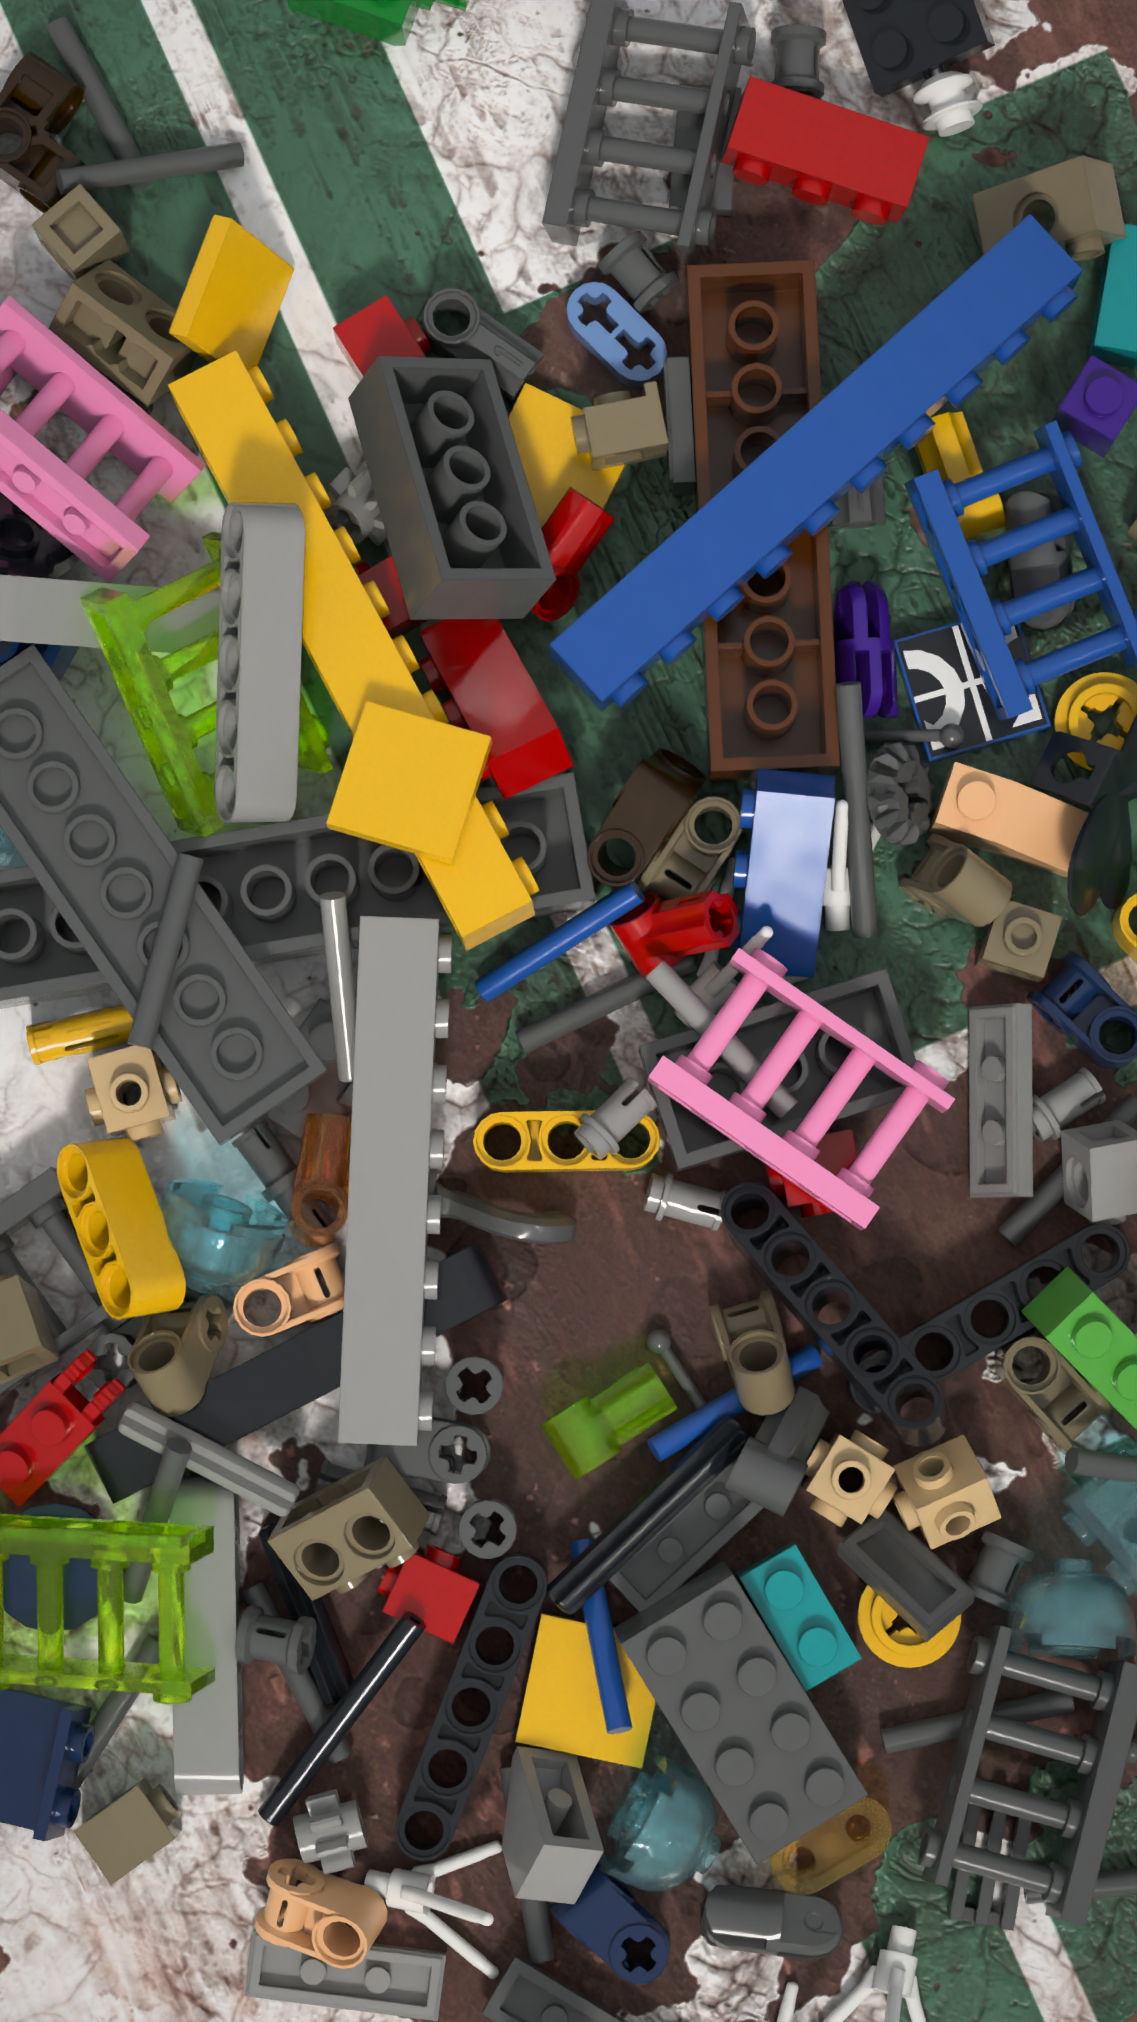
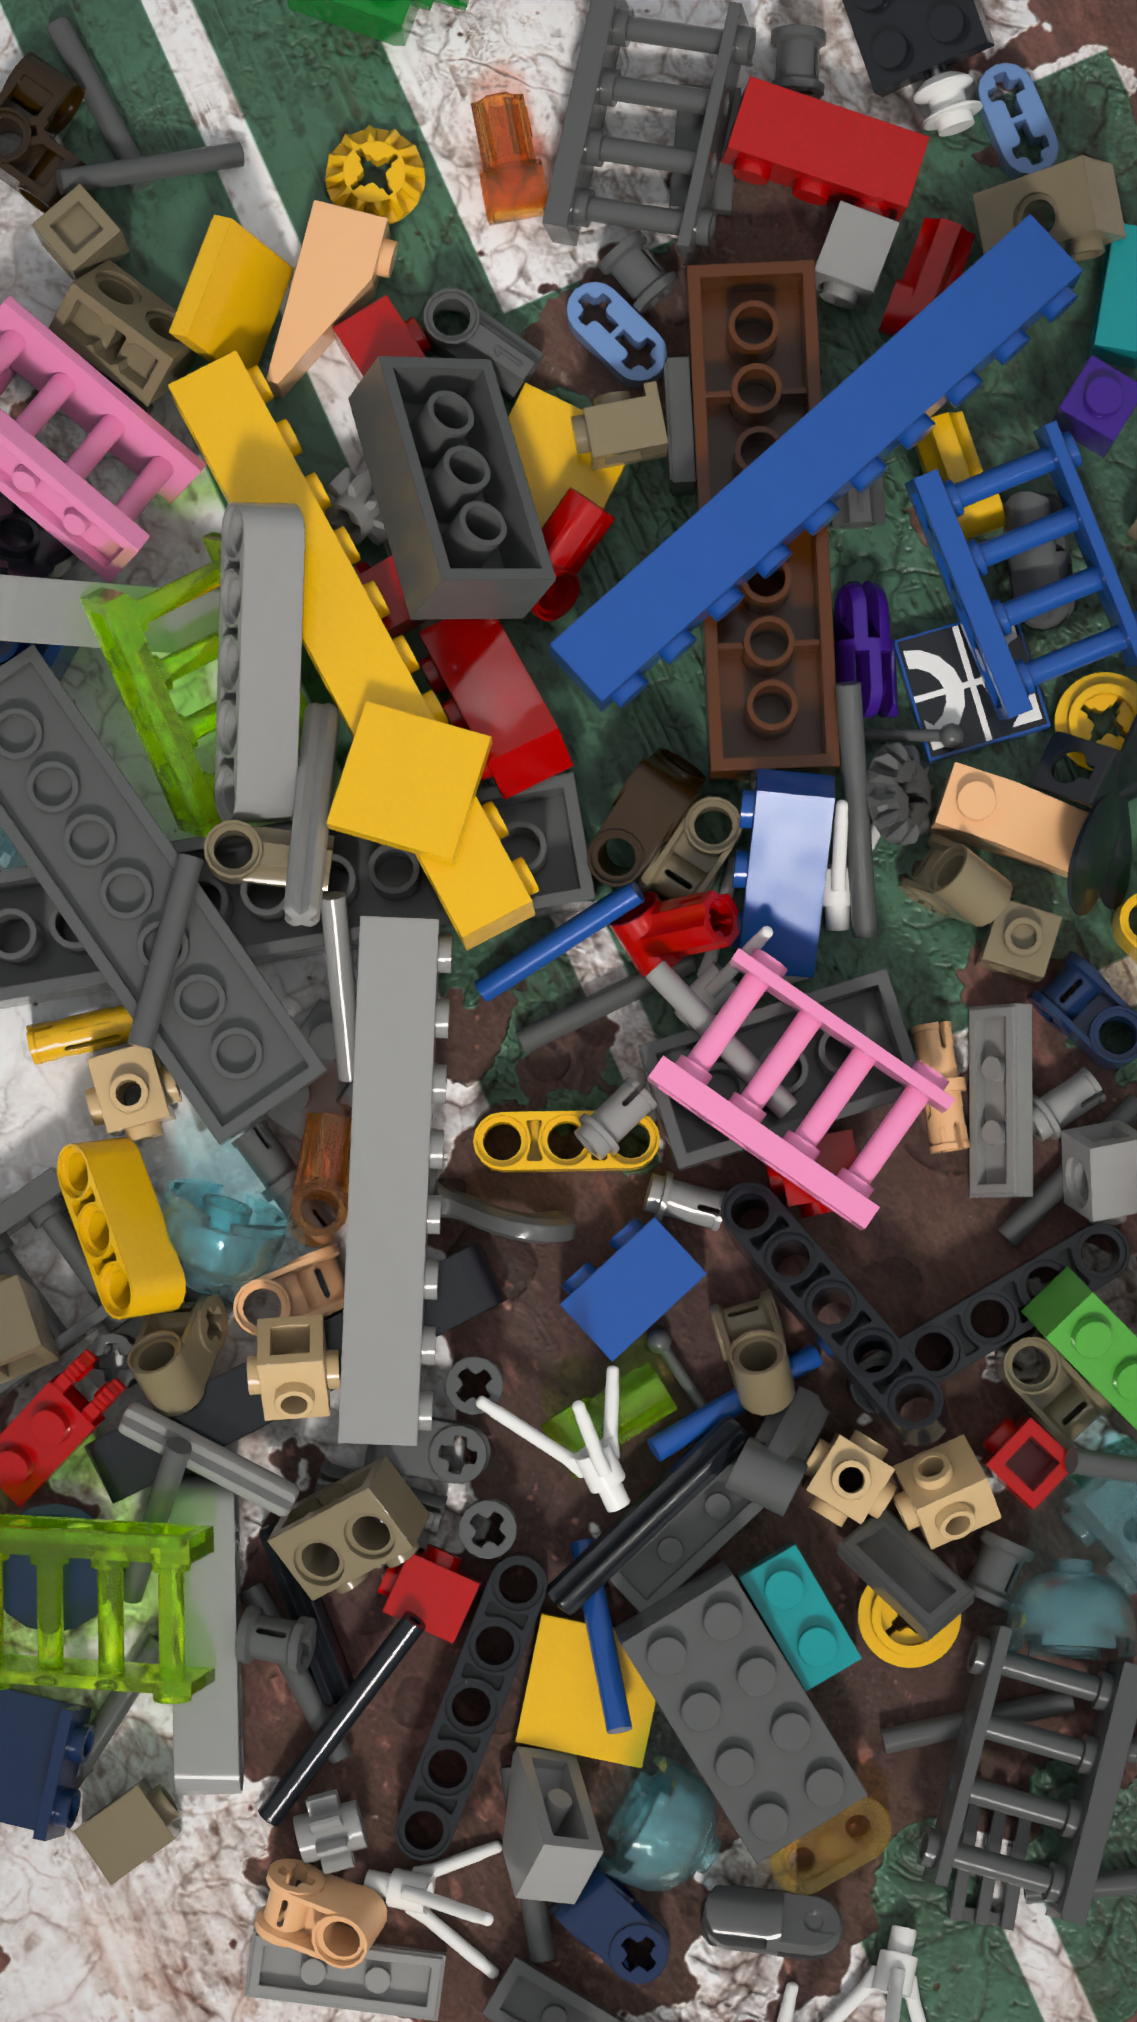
(269, 855): none -> dark tan piece
(293, 1367): none -> tan brick
(310, 815): none -> light grey axle
(332, 281): none -> light nougat slope
(379, 146): none -> yellow gear
(511, 175): none -> clear orange piece
(594, 1462): none -> white plant
(631, 1287): none -> blue brick
(854, 256): none -> light grey brick
(932, 267): none -> red piece
(935, 1048): none -> light nougat pin
(1024, 1459): none -> red brick
(1029, 117): none -> medium blue beam

